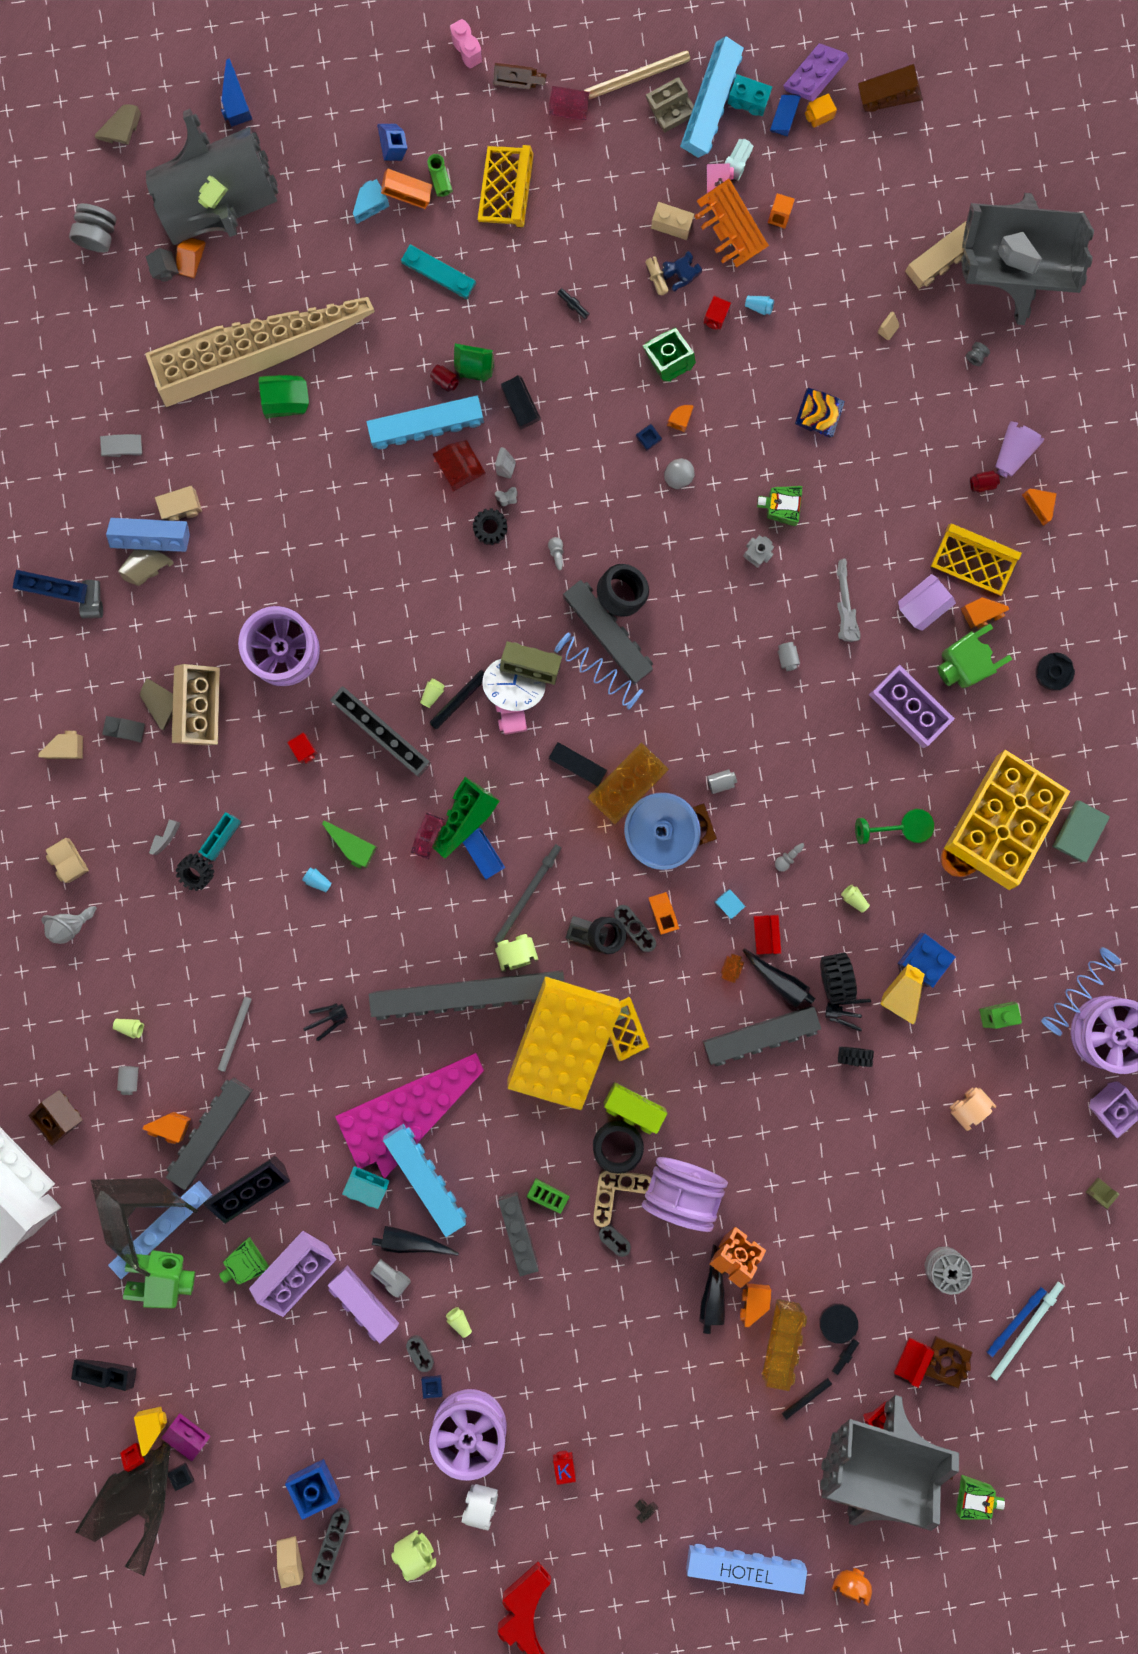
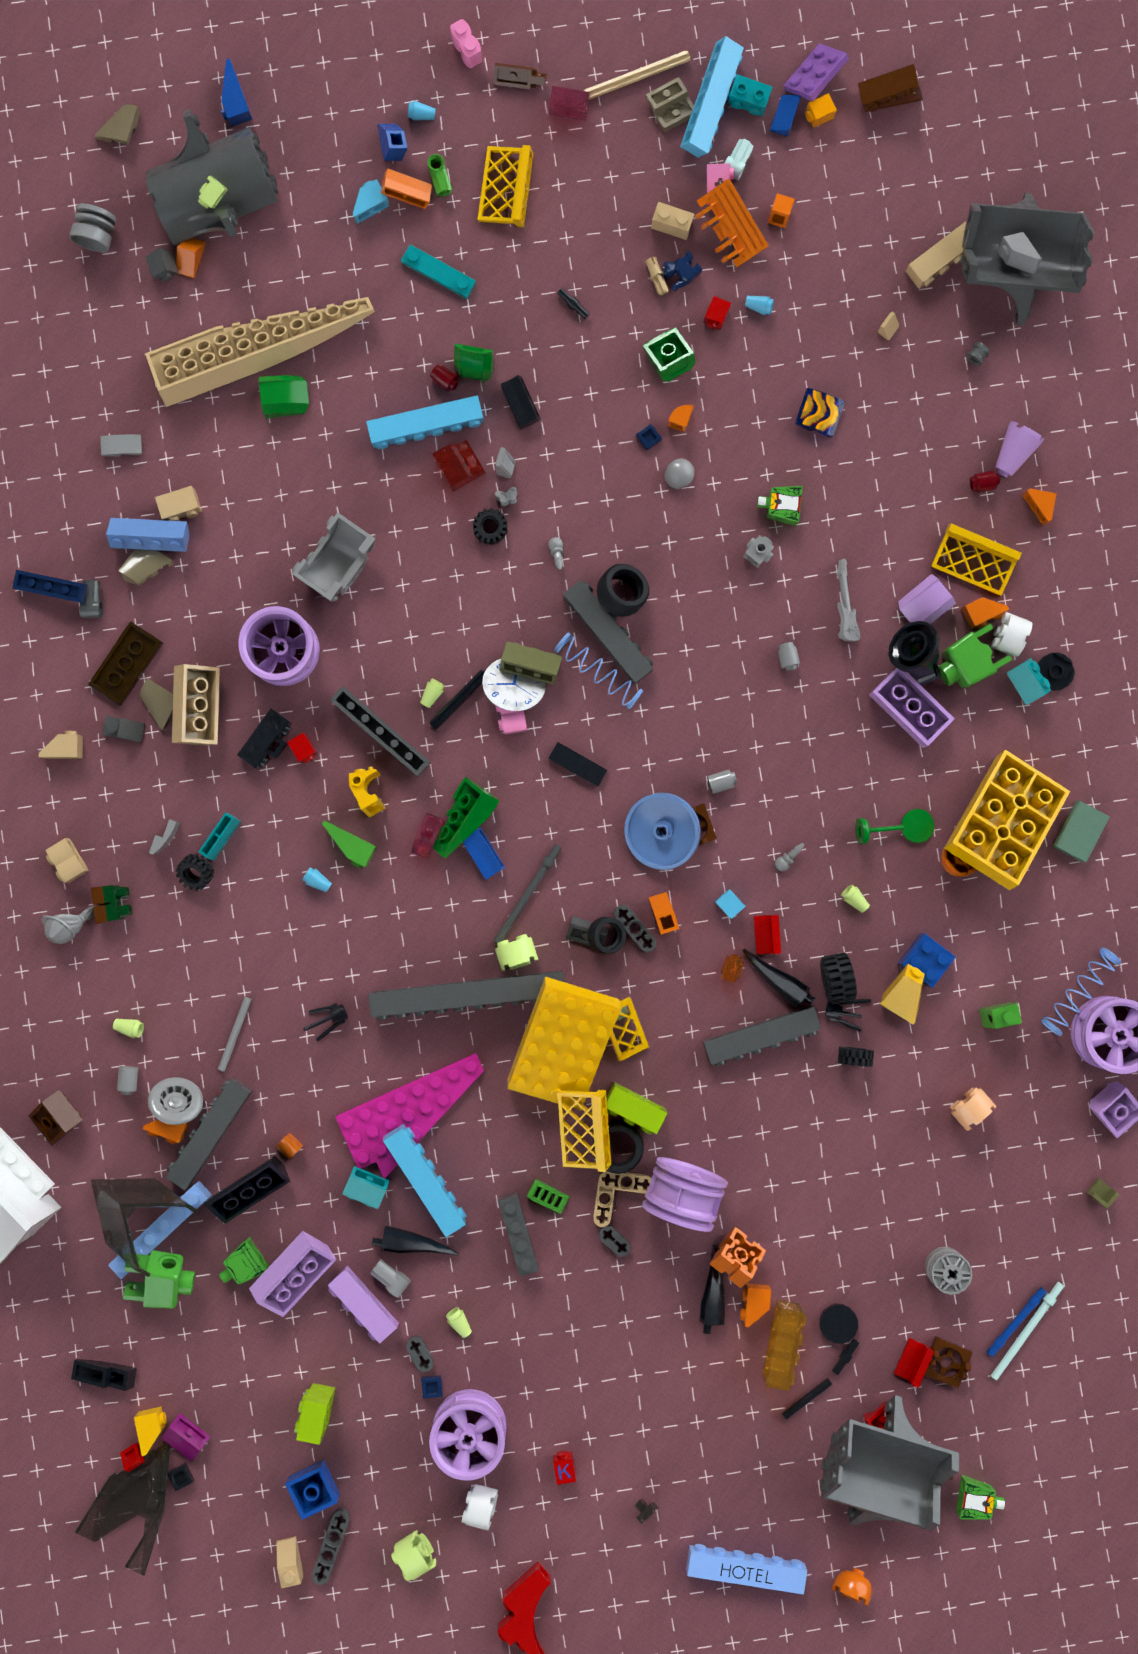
(113, 911): none -> dark green hips
(125, 663): none -> dark brown tile
(175, 1108): none -> light grey wheel
(264, 737): none -> black piece
(289, 1146): none -> orange brick
(315, 1413): none -> lime brick
(337, 558): none -> light grey cylinder
(358, 784): none -> yellow tile
(420, 111): none -> medium azure cone
(600, 1126): none -> yellow fence
(627, 783): clear yellow brick -> none
(916, 651): none -> black piece
(1011, 634): none -> white brick
(1029, 681): none -> teal brick

